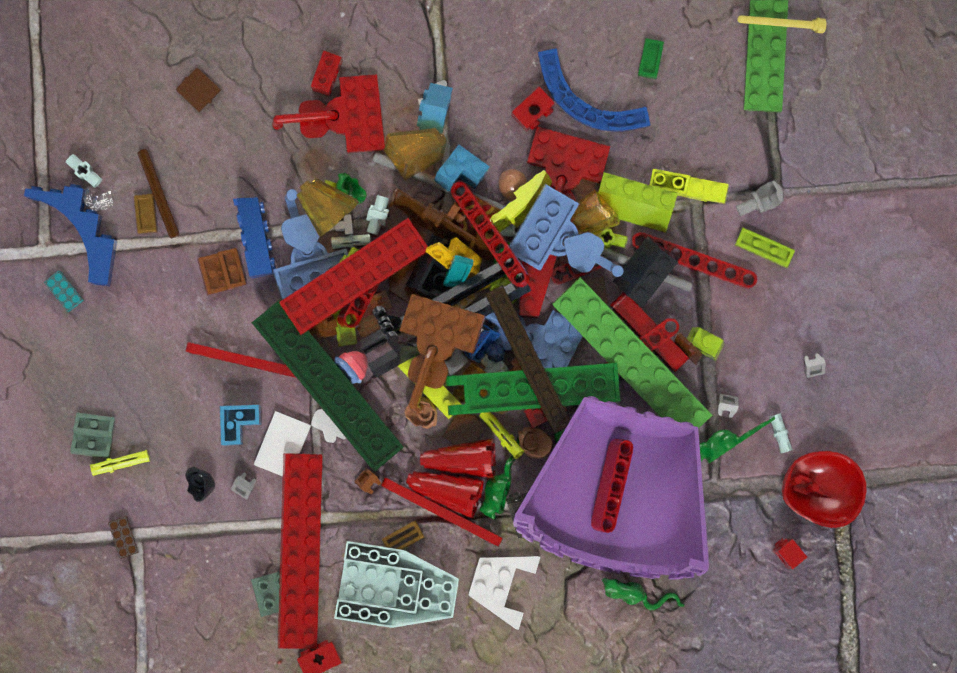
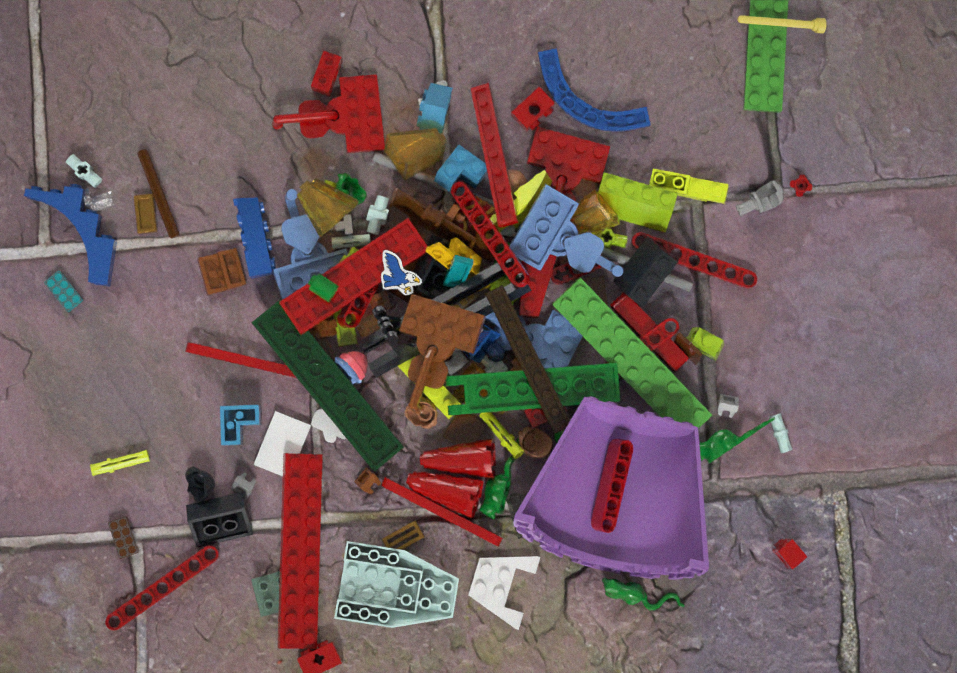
(92, 435): sand green slope -> none
(155, 594): none -> red beam
(198, 90): reddish brown piece -> none
(219, 519): none -> black slope
(323, 287): none -> green brick
(395, 276): none -> sticker
(494, 155): none -> red plate
(650, 58): green tile -> none
(764, 247): lime tile -> none
(801, 180): none -> red plate
(815, 366): light grey tile -> none
(825, 488): red piece -> none

